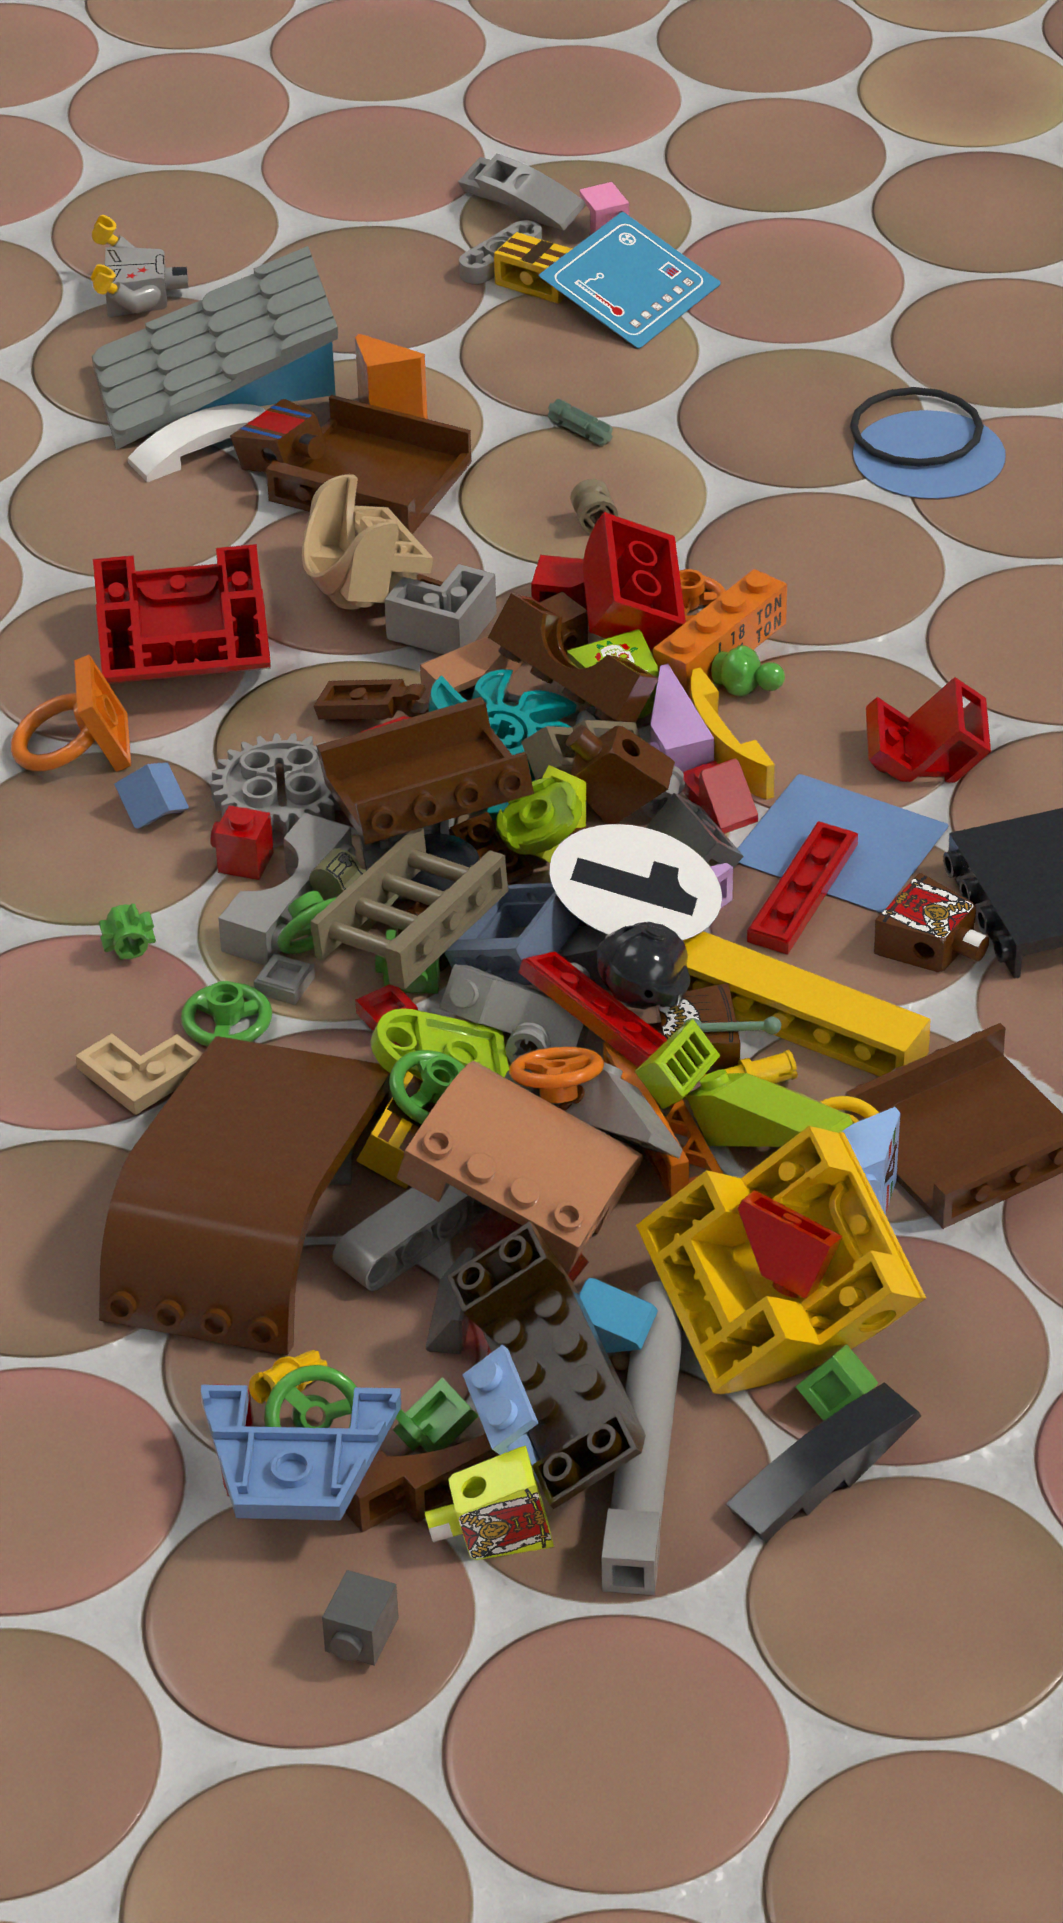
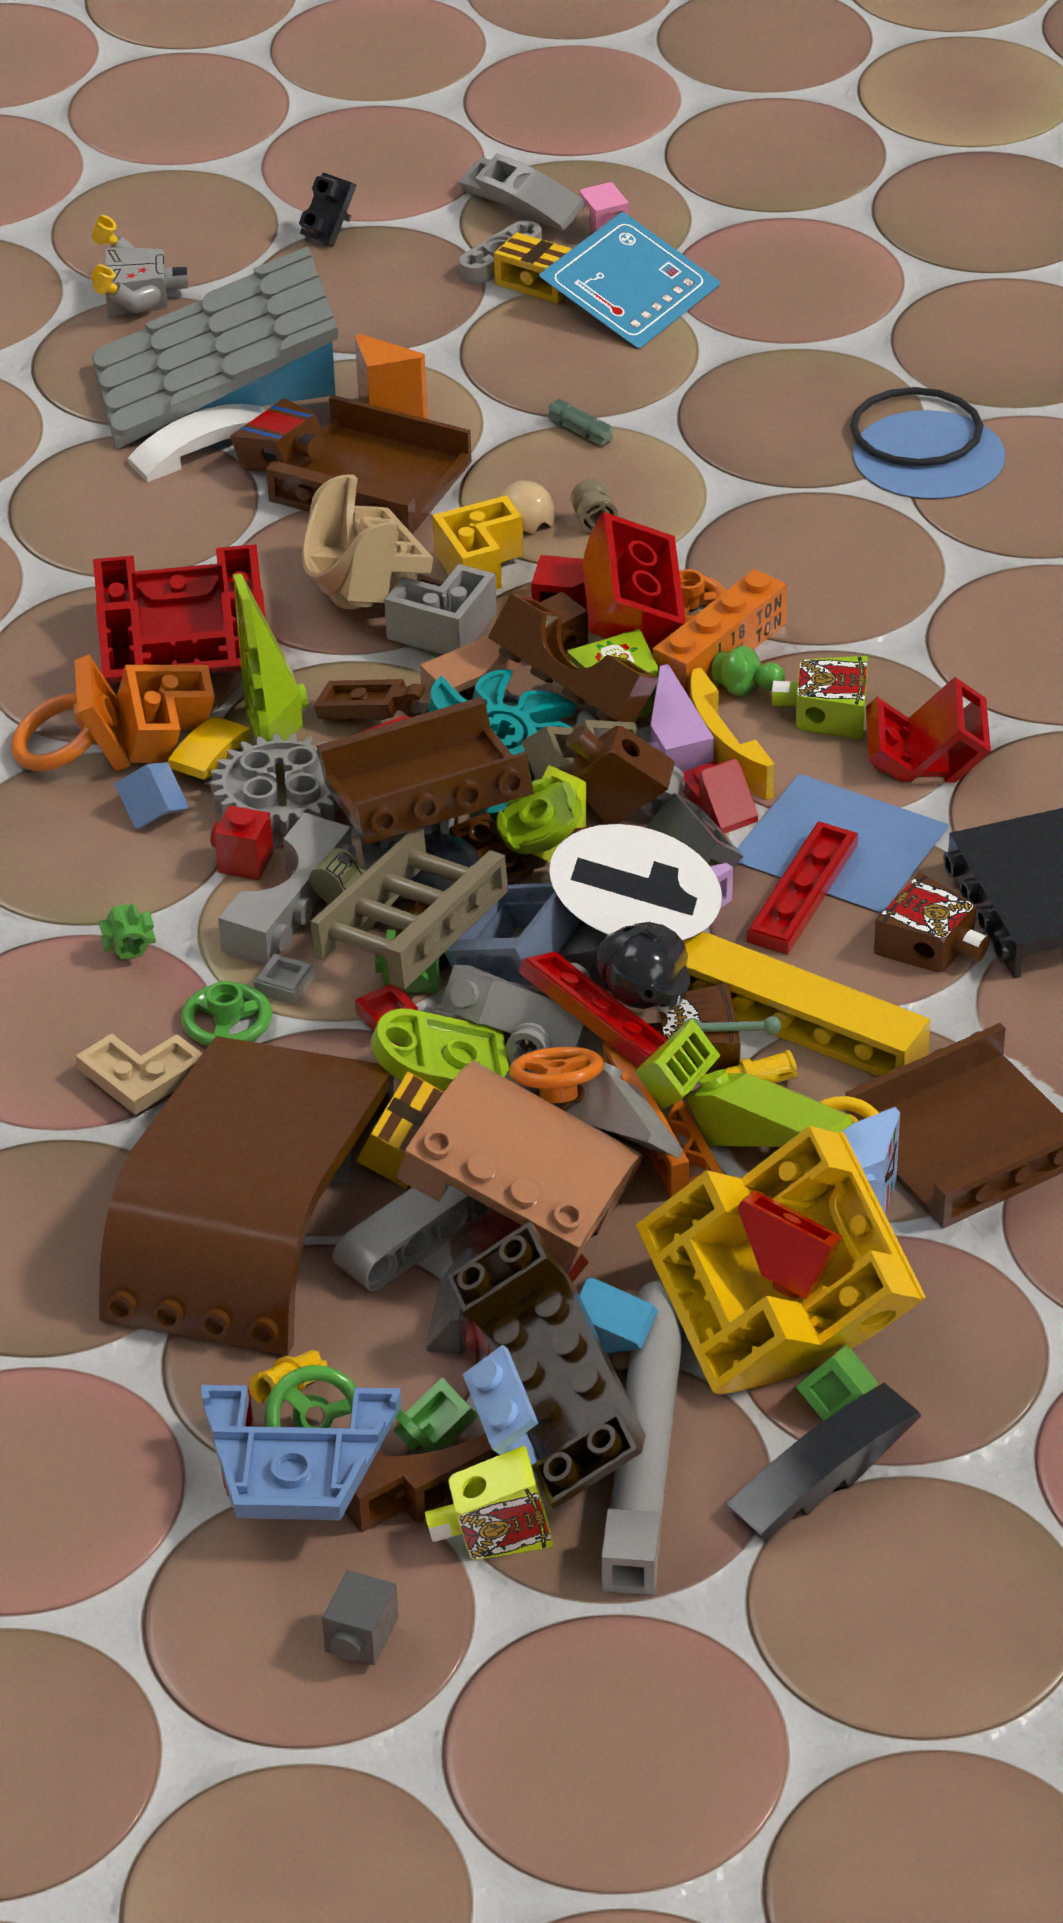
(158, 704): none -> orange brick
(206, 744): none -> yellow slope
(269, 686): none -> lime wedge
(302, 911): bright green piece -> none
(328, 208): none -> black hips
(436, 1072): bright green piece -> none
(479, 536): none -> yellow brick
(532, 503): none -> tan hair
(827, 695): none -> torso

